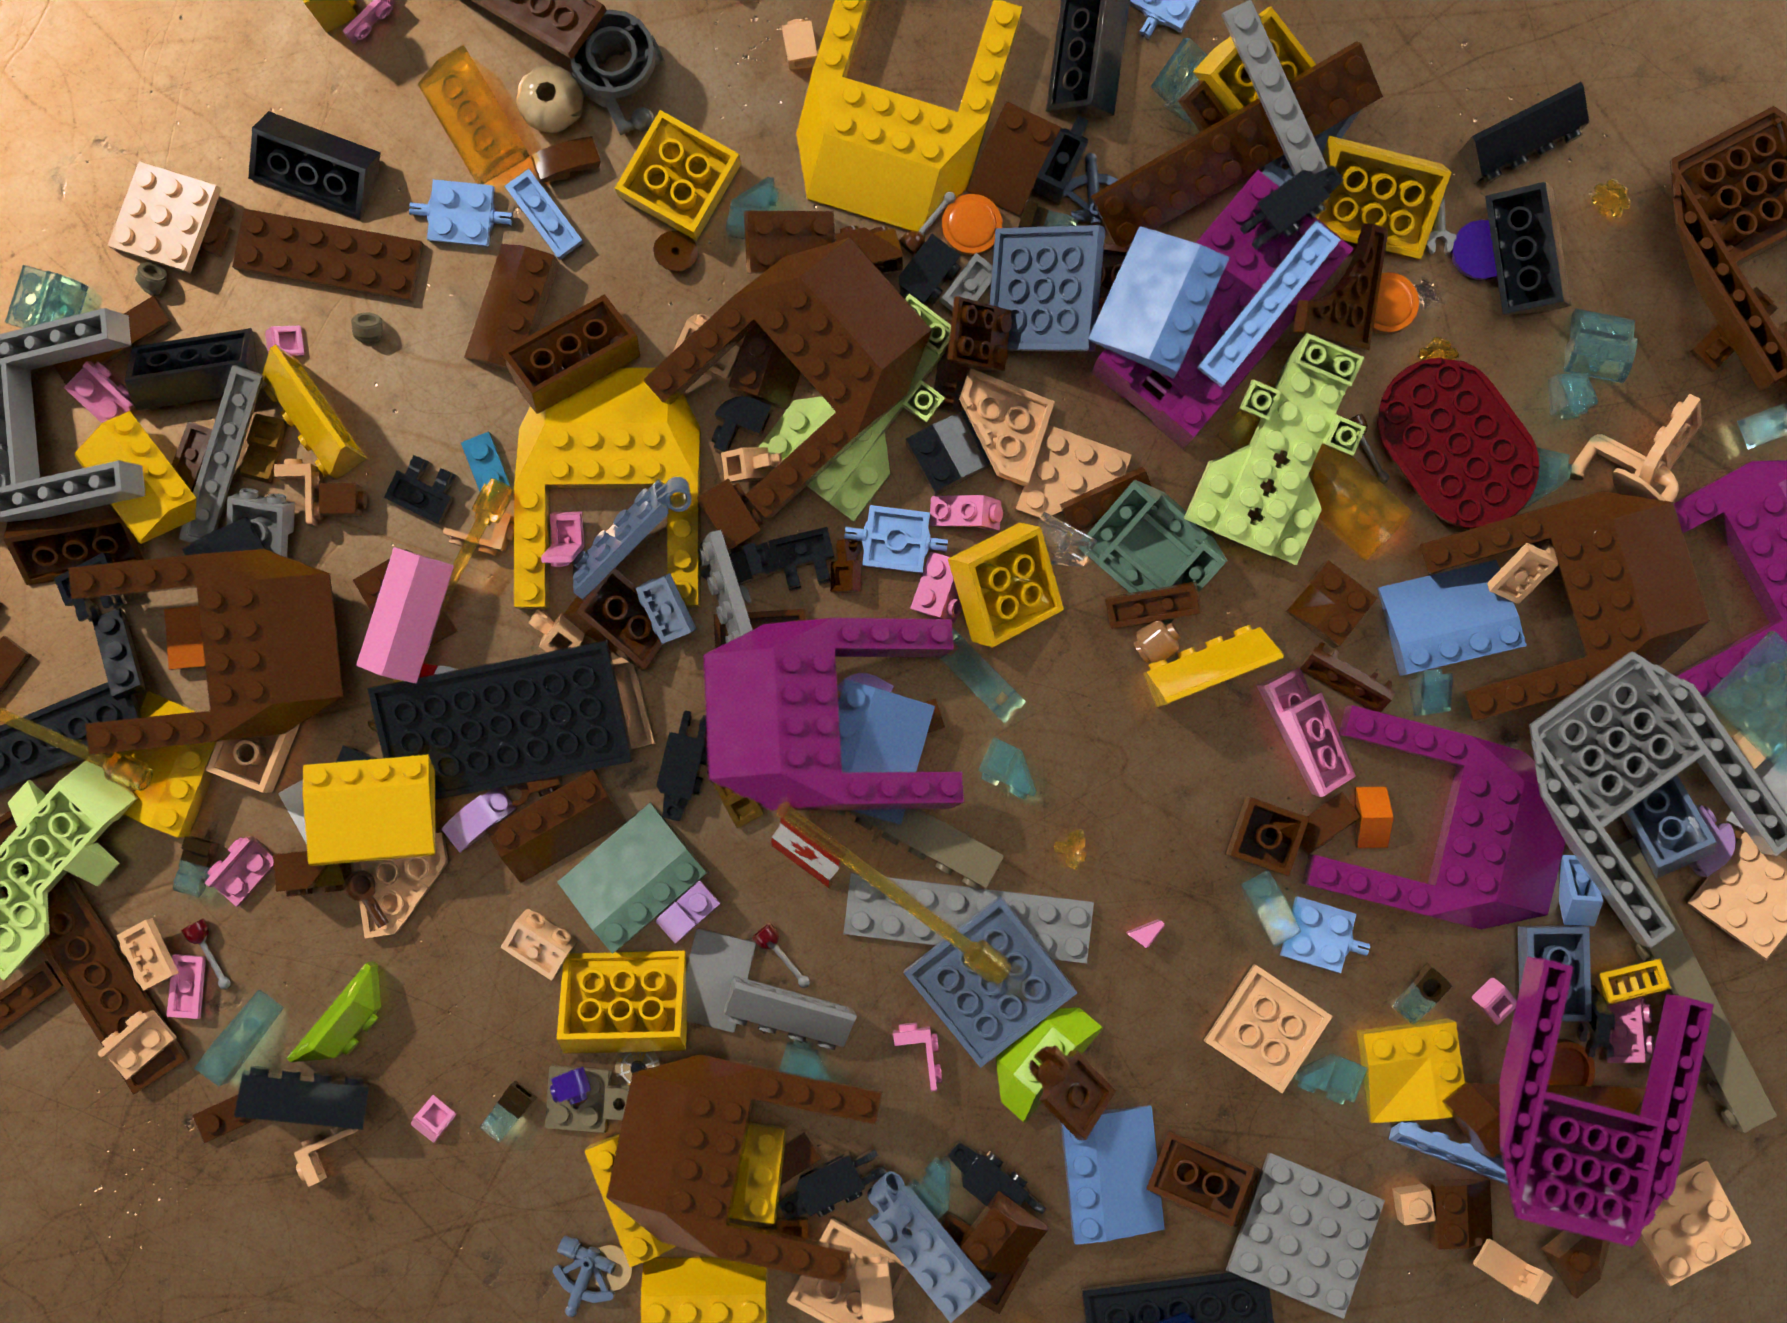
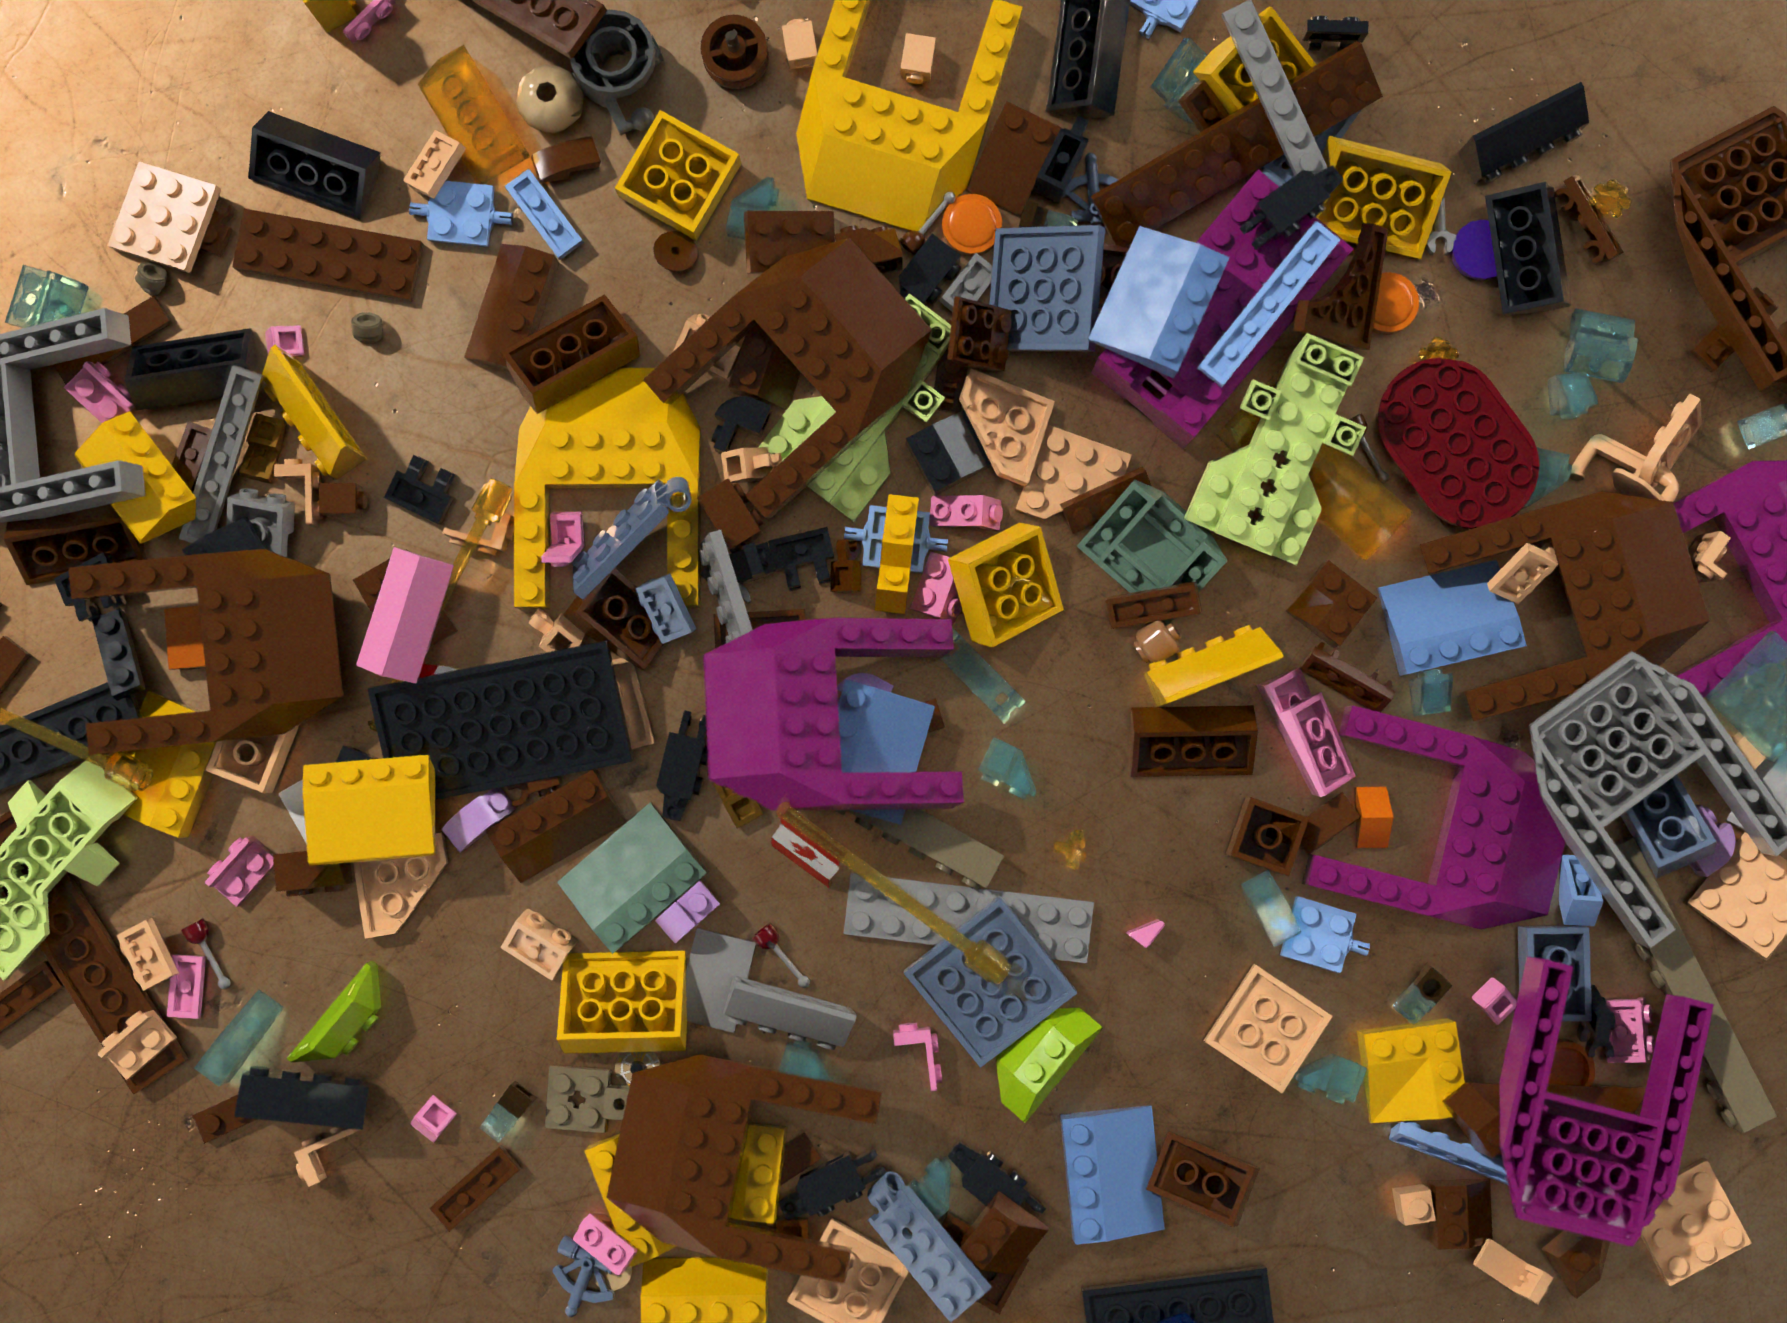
(194, 865): leg -> none
(361, 887): reddish brown plate -> none
(434, 164): none -> light nougat bracket
(475, 1188): none -> reddish brown plate
(484, 460): dark azure plate -> none
(570, 1086): dark purple plate -> none
(604, 1243): none -> bright pink bracket
(734, 51): none -> reddish brown wheel
(875, 1288): light nougat bracket -> none
(896, 554): none -> yellow arch
(917, 58): none -> light nougat brick
(1067, 543): clear slope -> none
(1071, 1089): reddish brown plate -> none
(1192, 741): none -> reddish brown slope
(1305, 1235): light grey plate -> none
(1345, 31): none -> black plate
(1590, 218): none -> reddish brown plate
(1624, 996): yellow slope -> none
(1706, 550): none -> light nougat bracket

